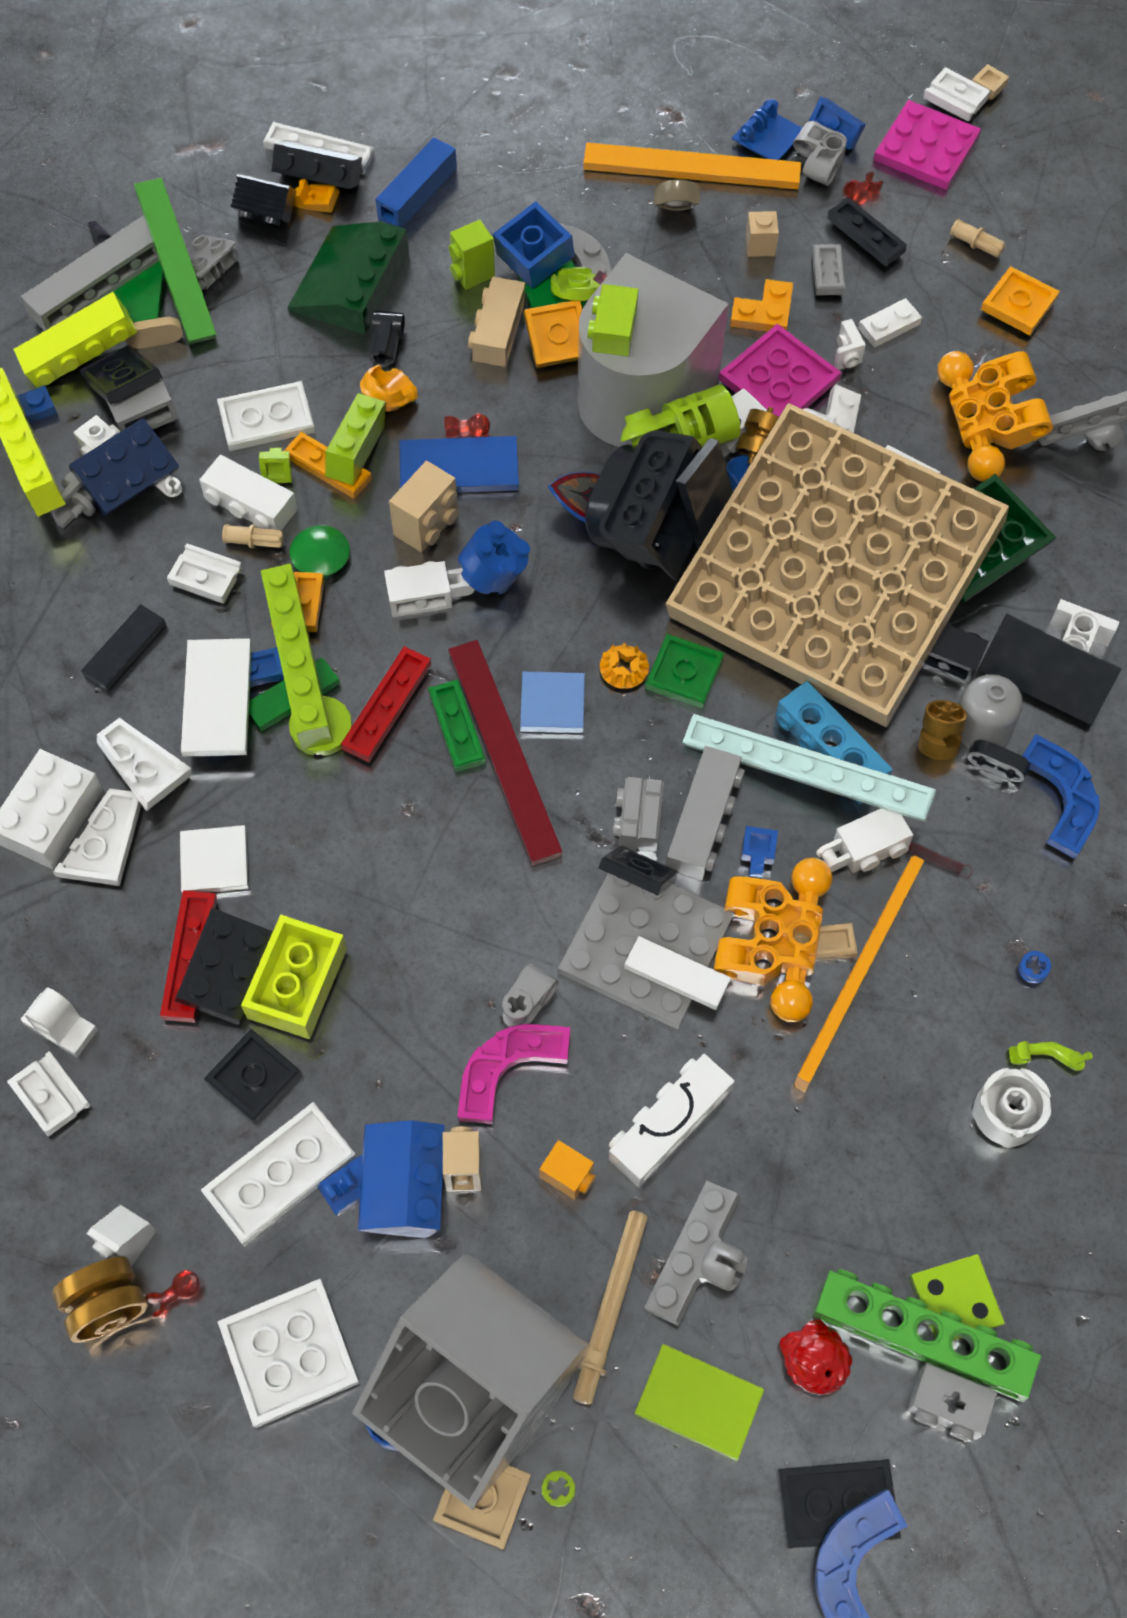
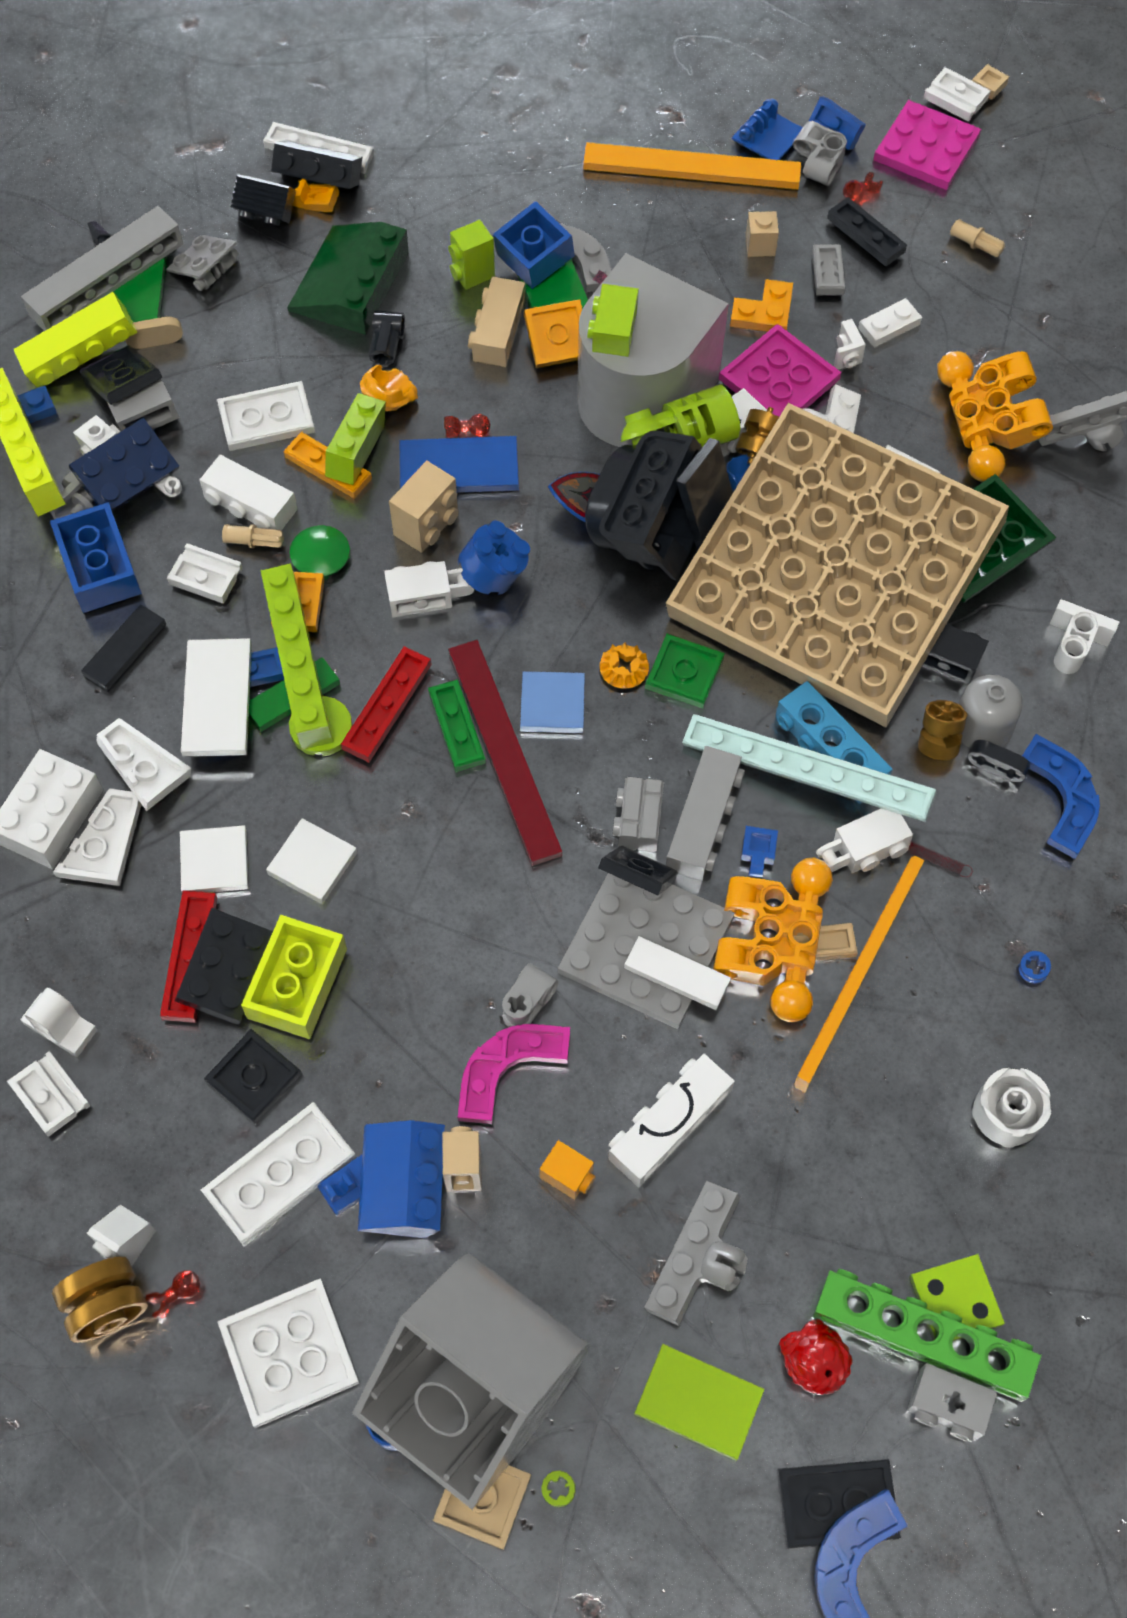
(95, 557): none -> blue brick
(175, 261): bright green tile -> none
(276, 465): lime tile -> none
(312, 861): none -> white tile
(416, 183): blue brick -> none
(574, 284): lime tile -> none
(610, 1307): tan axle -> none
(677, 195): dark tan hat -> none
(1020, 300): light orange plate -> none
(1022, 1054): lime piece -> none
(1050, 669): black tile -> none

